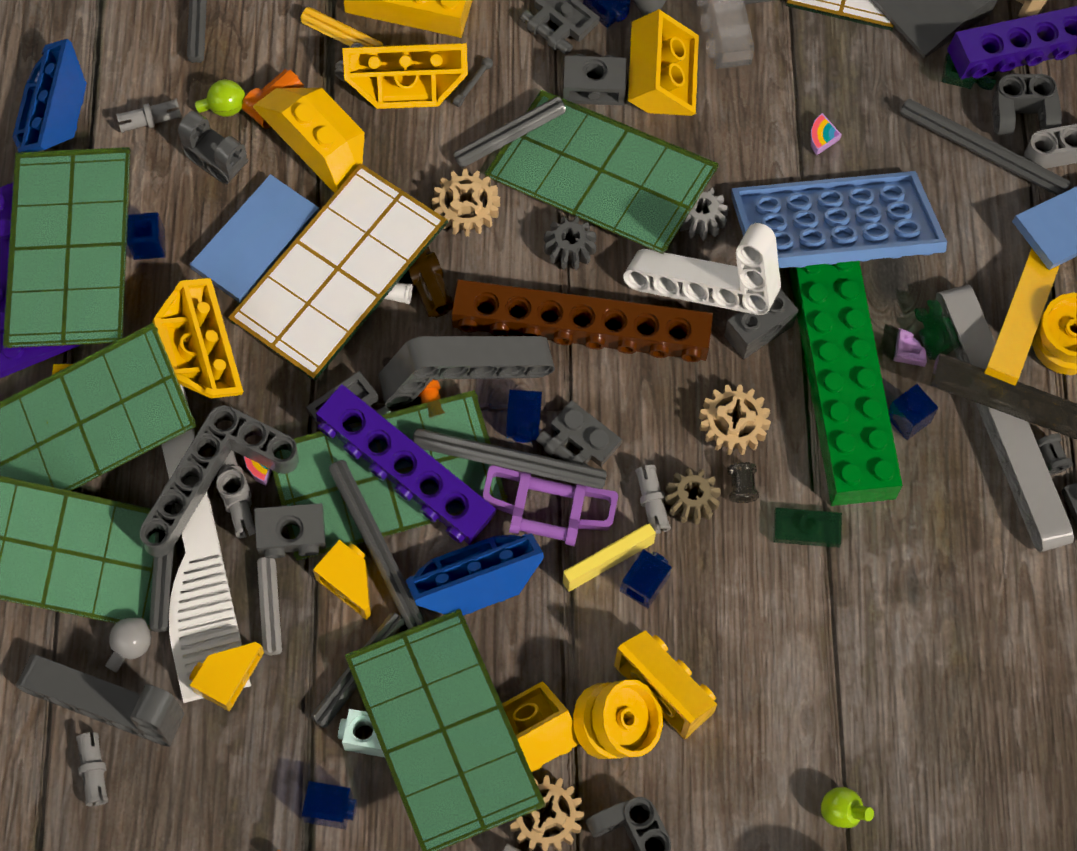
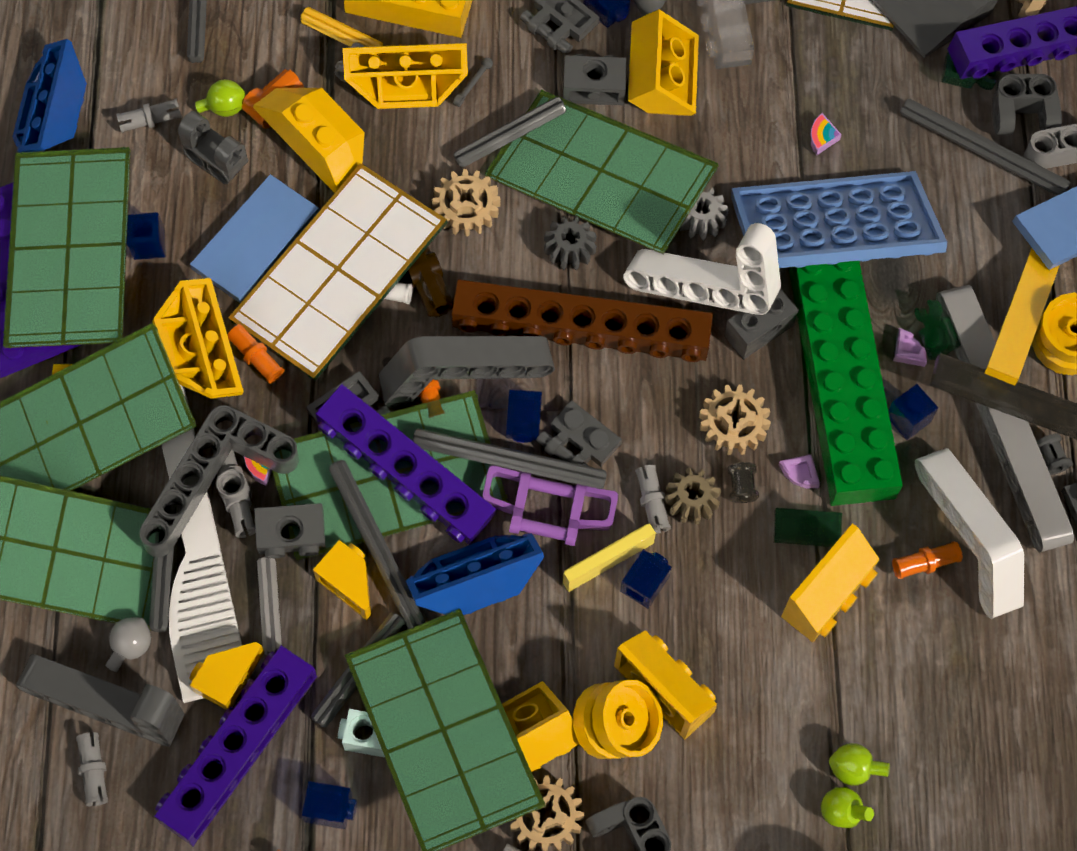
(192, 822): none -> dark purple brick
(255, 353): none -> orange pin
(800, 471): none -> lavender tile
(832, 585): none -> yellow slope
(854, 765): none -> lime piece
(927, 560): none -> orange pin
(981, 528): none -> white beam

